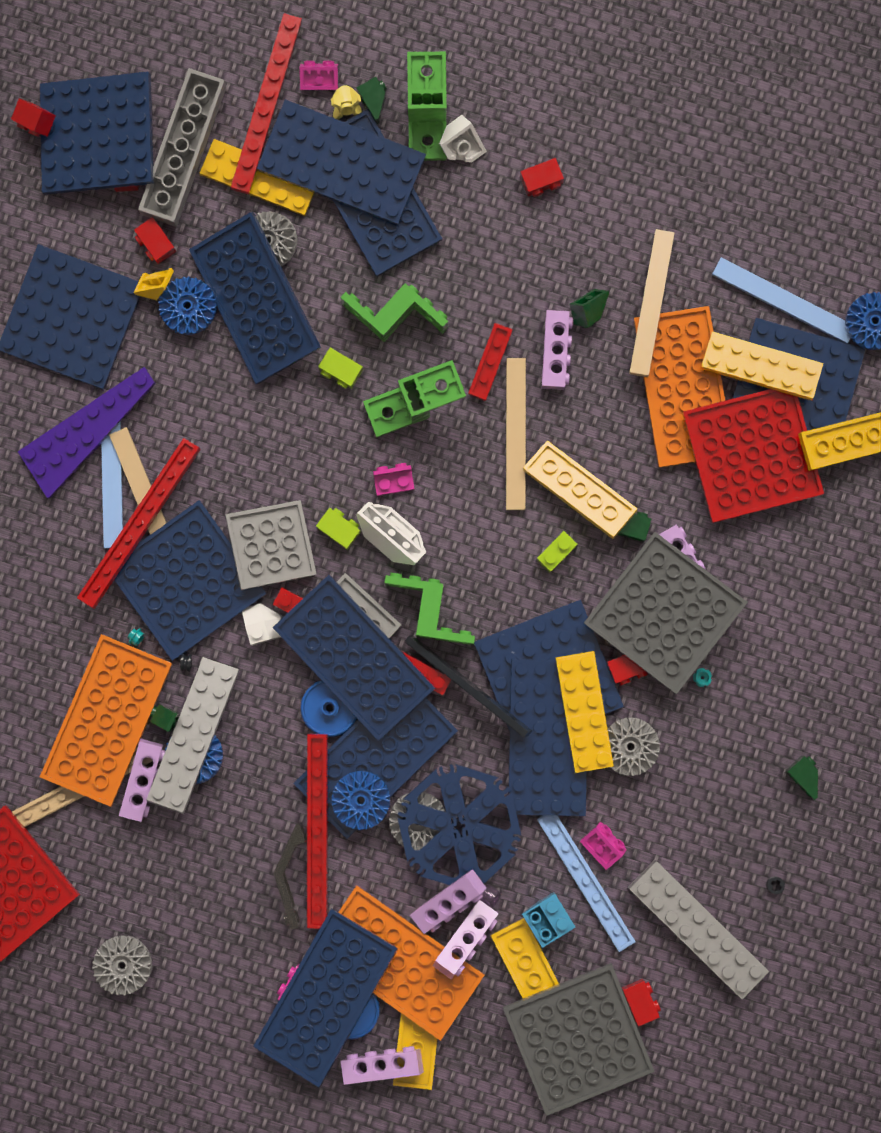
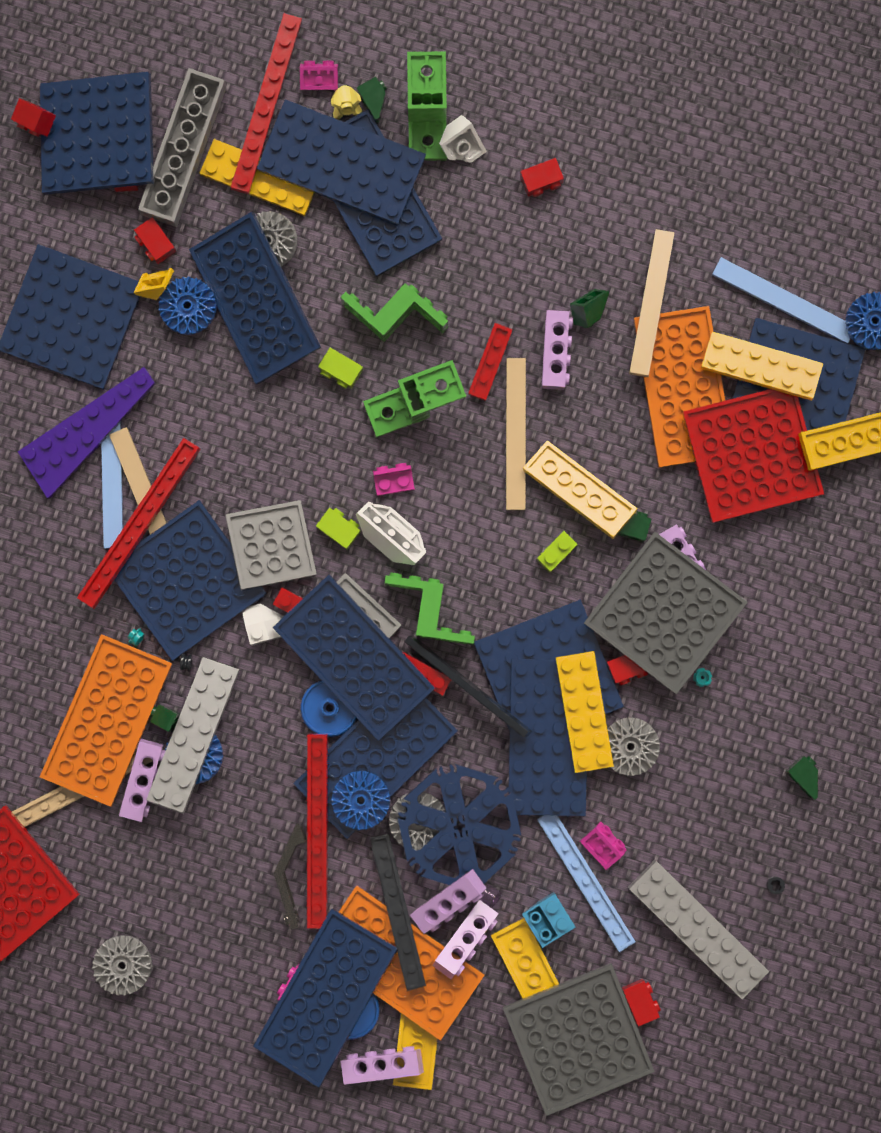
(397, 912): none -> black tile

